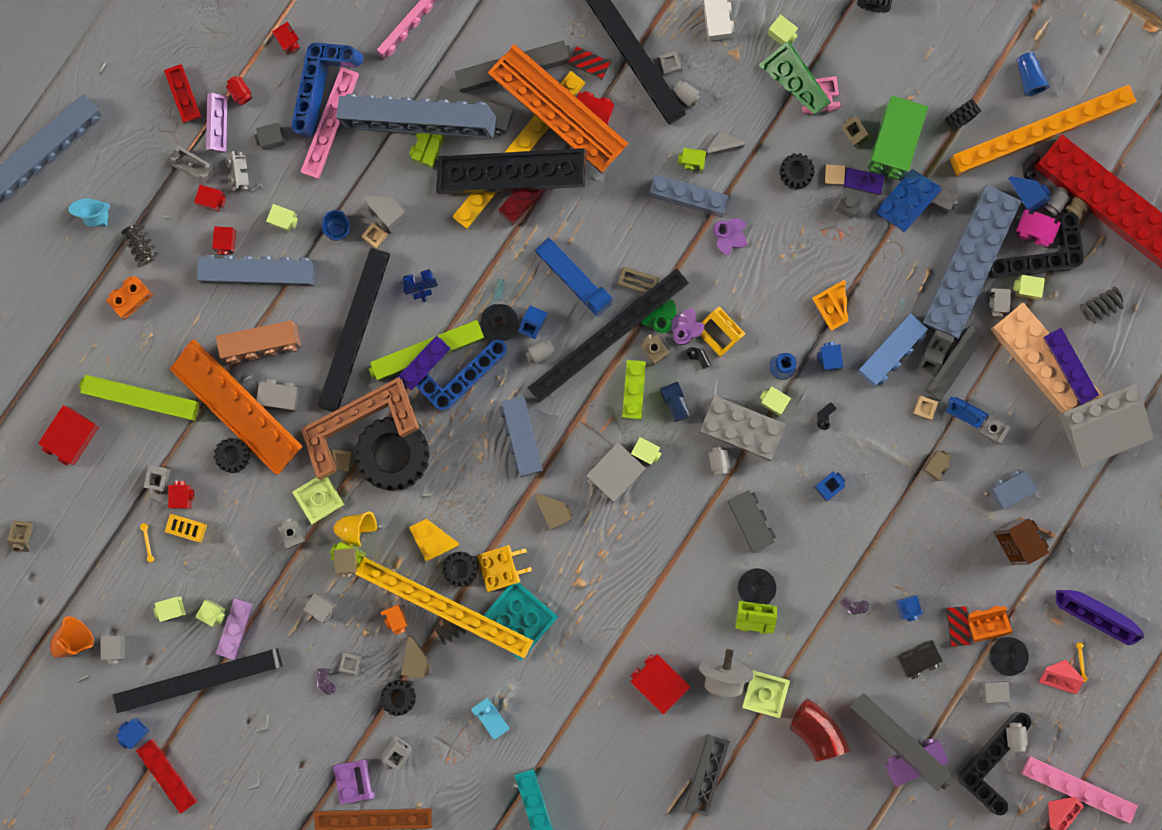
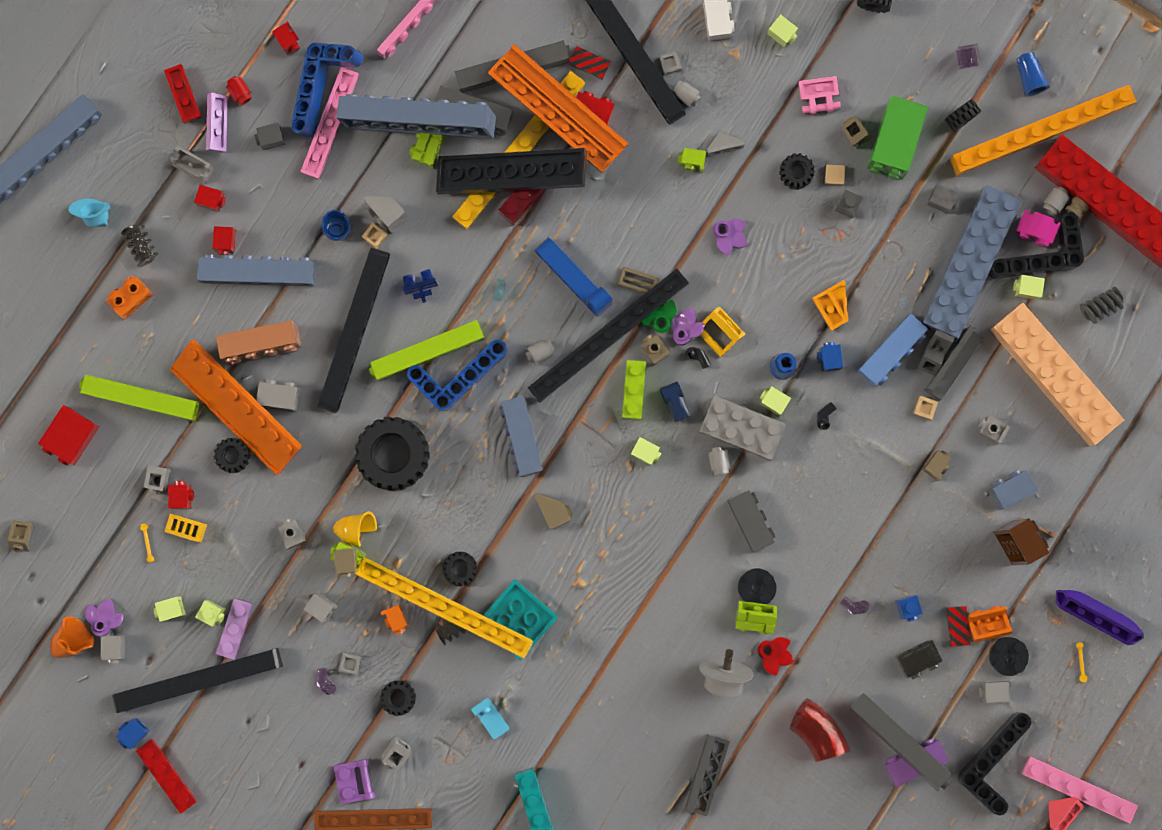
(105, 615): none -> medium lavender plate
(236, 178): light grey hinge -> none
(282, 218): yellowish green brick -> none
(318, 499): yellowish green tile -> none
(342, 459): tan tile -> none
(391, 394): nougat plate -> none
(415, 660): dark tan slope -> none
(424, 362): dark purple plate -> none
(431, 539): yellow wing -> none
(499, 311): black plate -> none
(499, 568): yellow plate -> none
(532, 322): blue brick -> none
(615, 473): light grey brick -> none
(659, 683): red brick -> none
(688, 196): sand blue brick -> none
(766, 694): yellowish green plate -> none
(777, 656): none -> red plate
(796, 78): green wing -> none
(827, 493): blue brick -> none
(863, 181): dark purple plate -> none
(908, 200): blue plate -> none
(966, 412): blue hinge -> none
(968, 56): none -> clear purple brick
(999, 302): light grey brick -> none
(1016, 737): light grey brick -> none
(1028, 167): black arm -> none
(1030, 192): blue slope -> none
(1063, 677): coral slope -> none
(1071, 366): dark purple plate -> none
(1107, 425): light grey slope -> none

